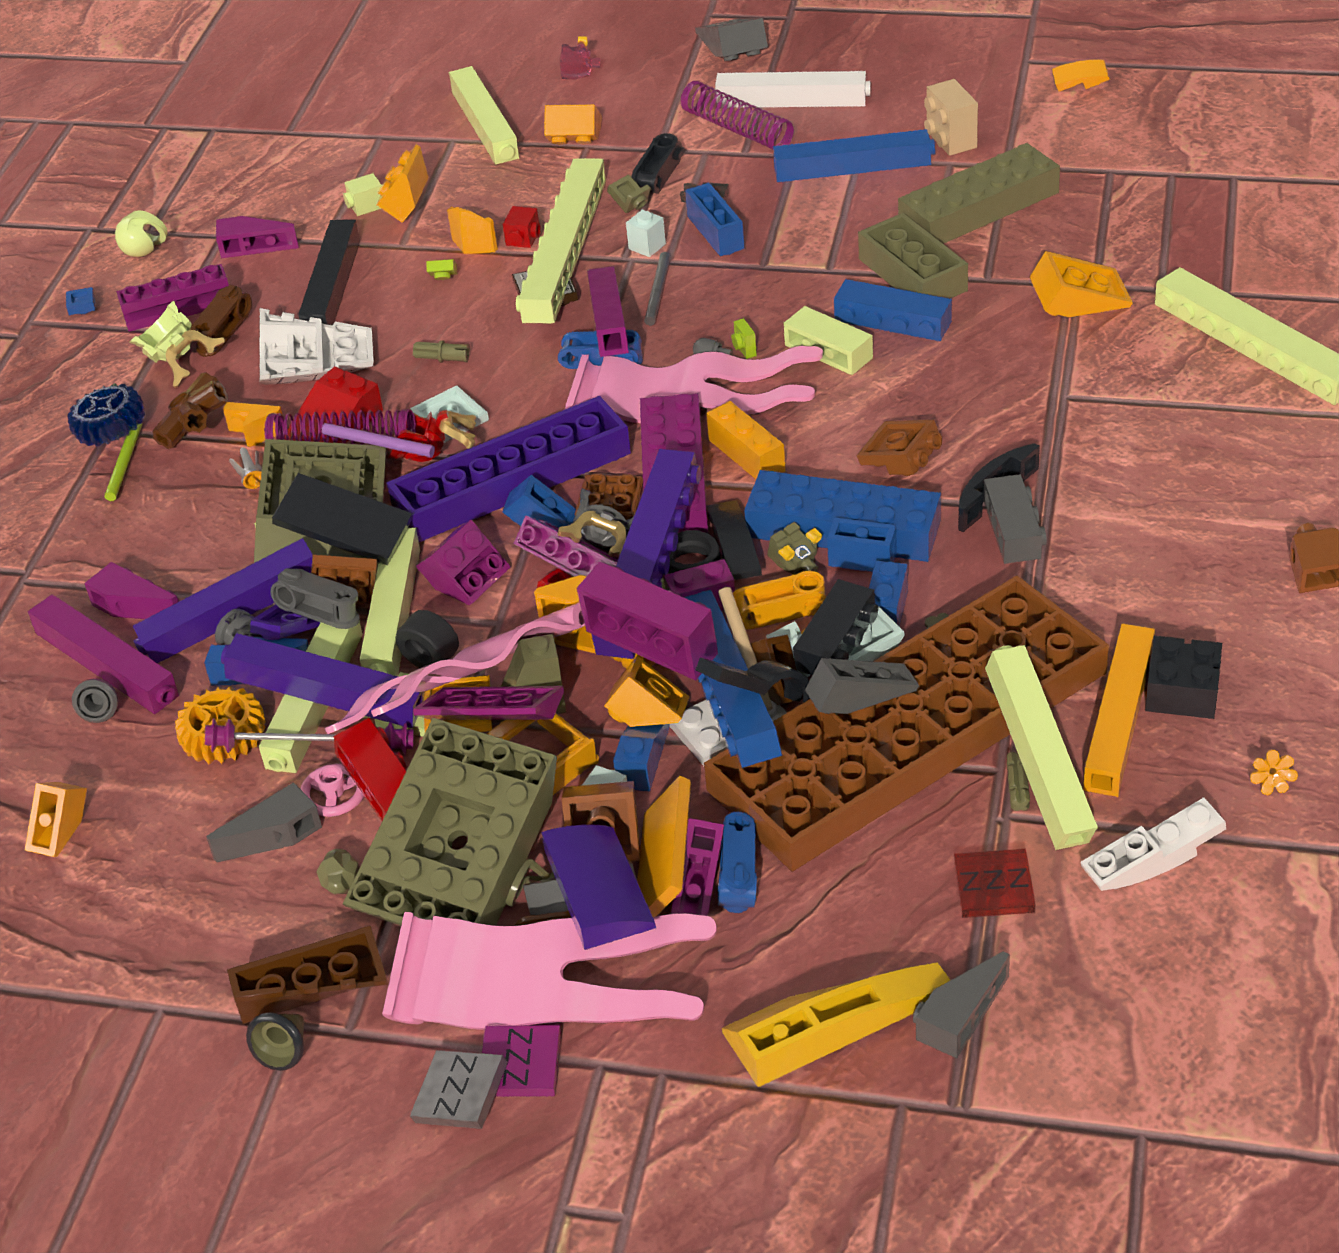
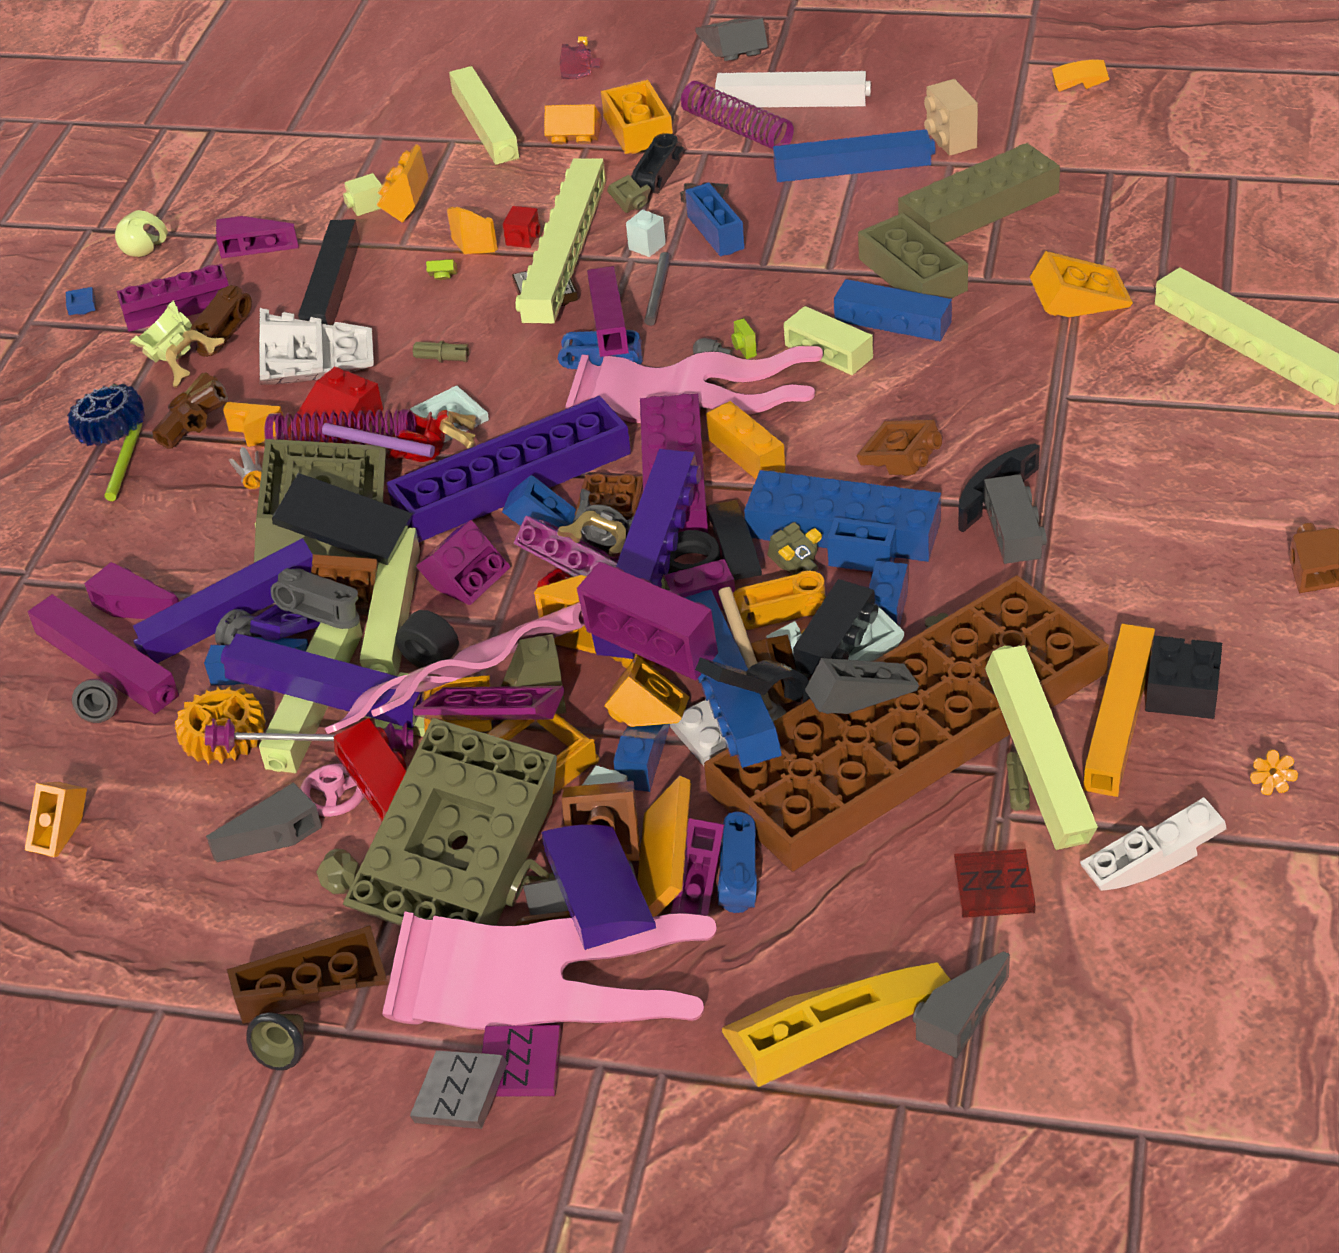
(635, 115): none -> light orange brick

